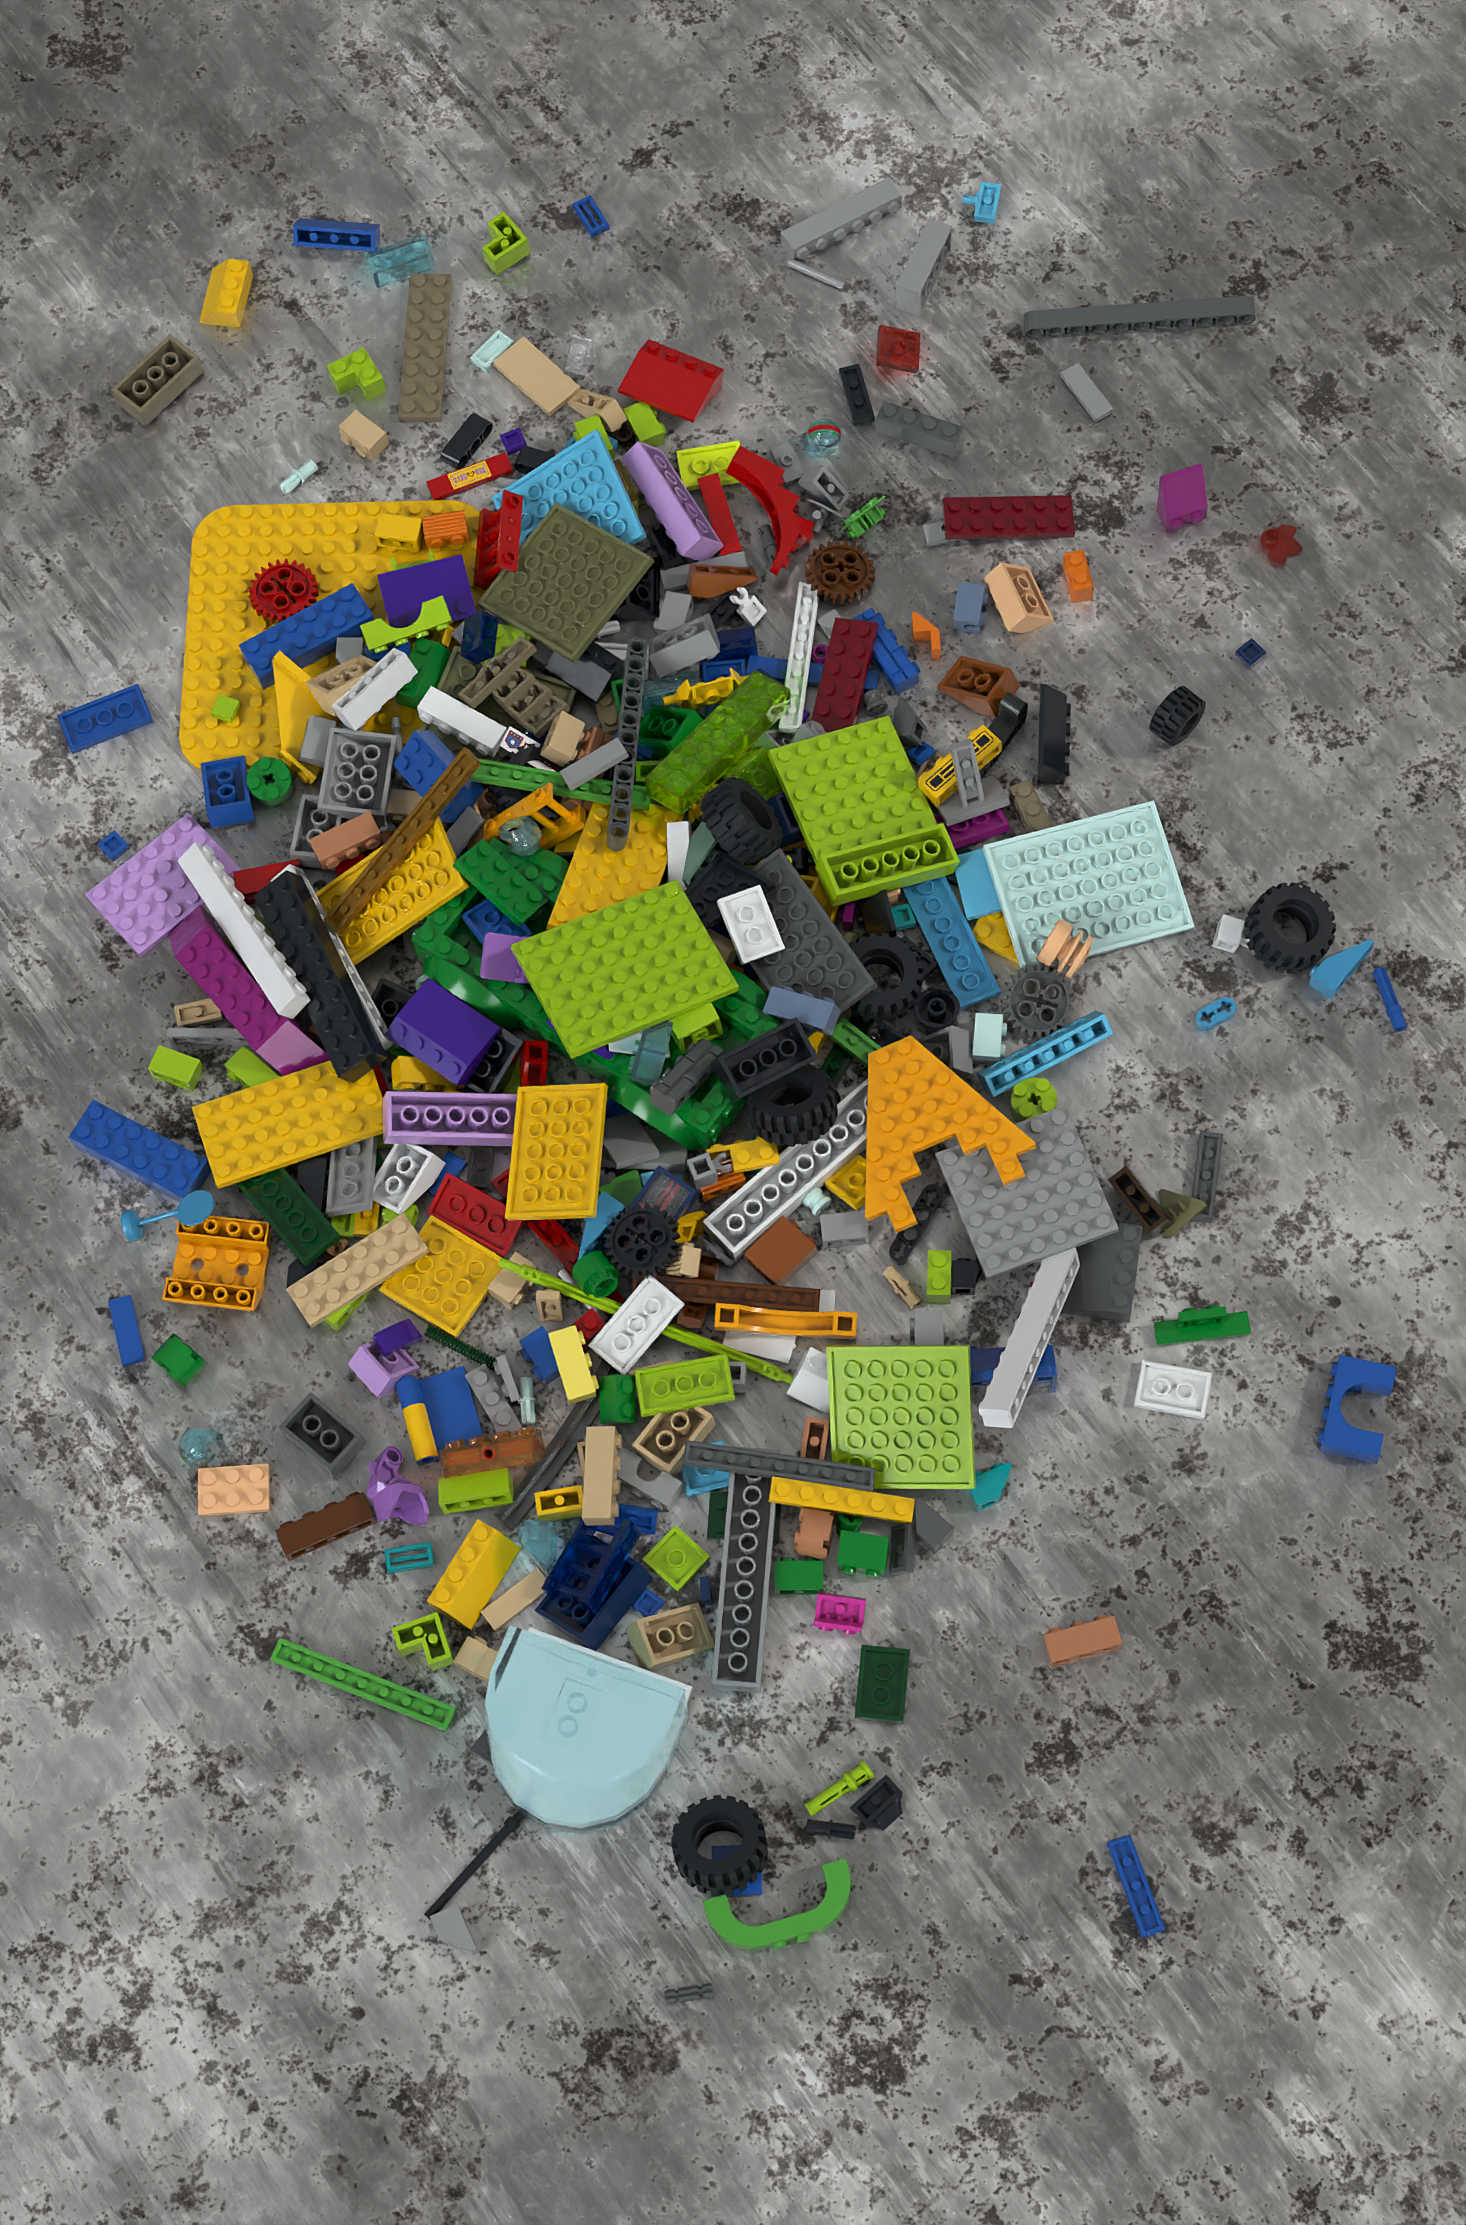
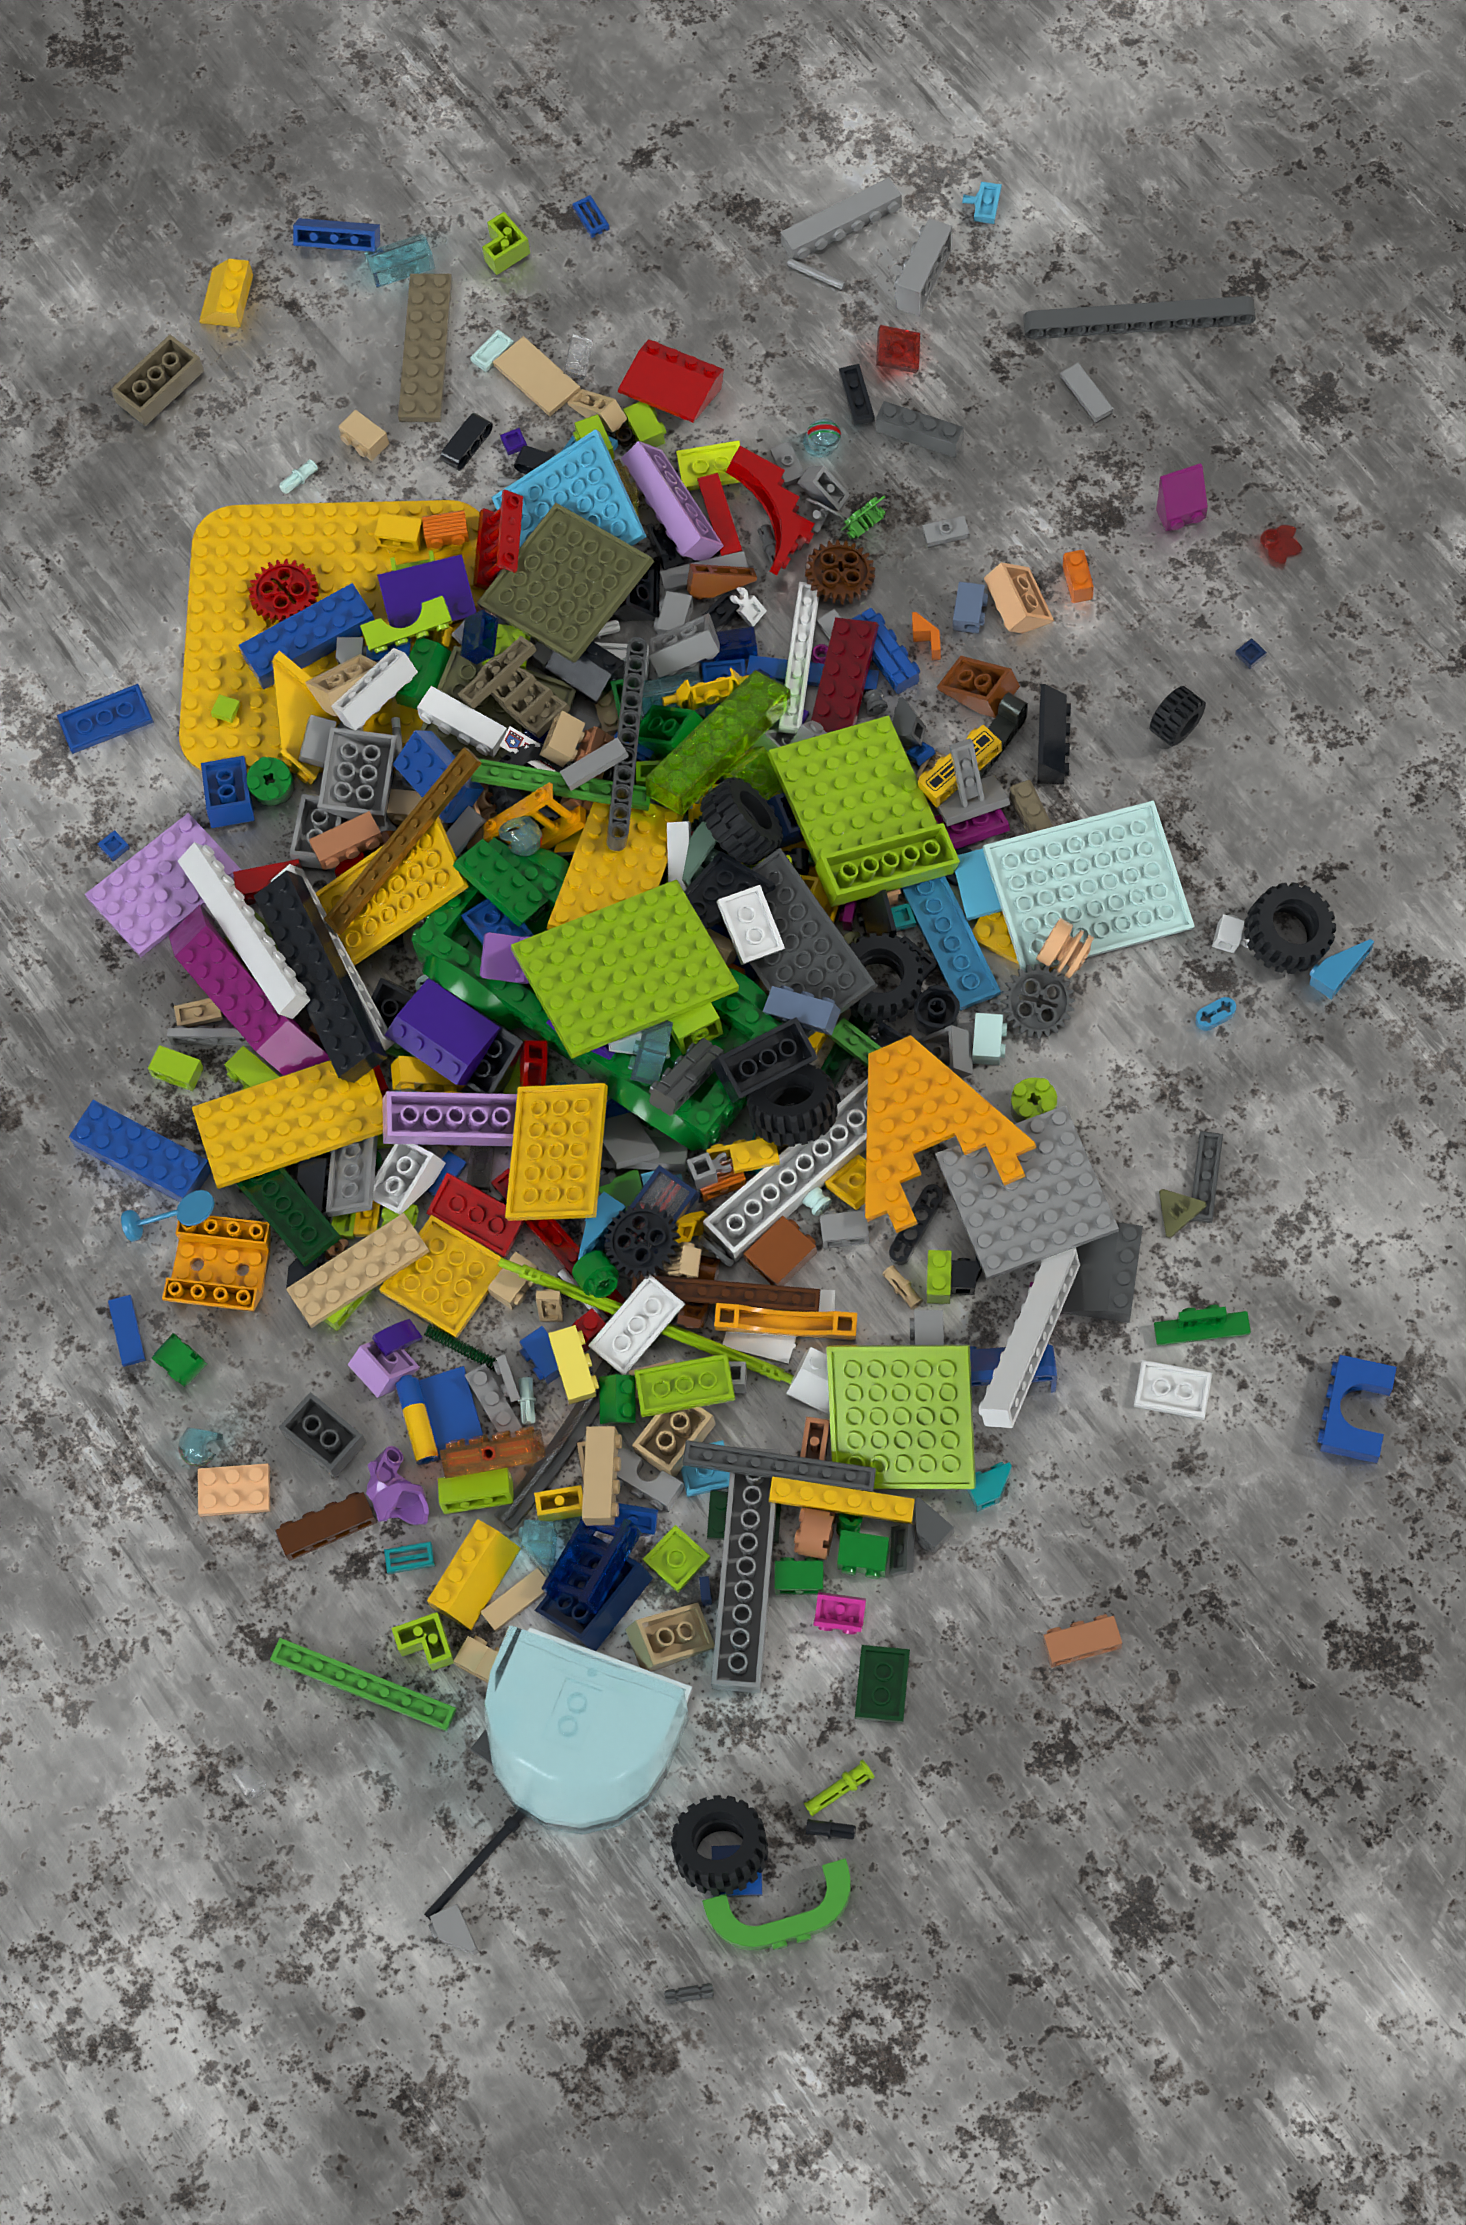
(354, 371): lime brick -> none
(469, 477): red tile -> none
(648, 1603): blue tile -> none
(879, 1805): black slope -> none
(1008, 517): dark red plate -> none
(1044, 1053): medium azure brick -> none
(1136, 1886): blue tile -> none
(1140, 1201): dark brown brick -> none
(1393, 1009): blue axle -> none

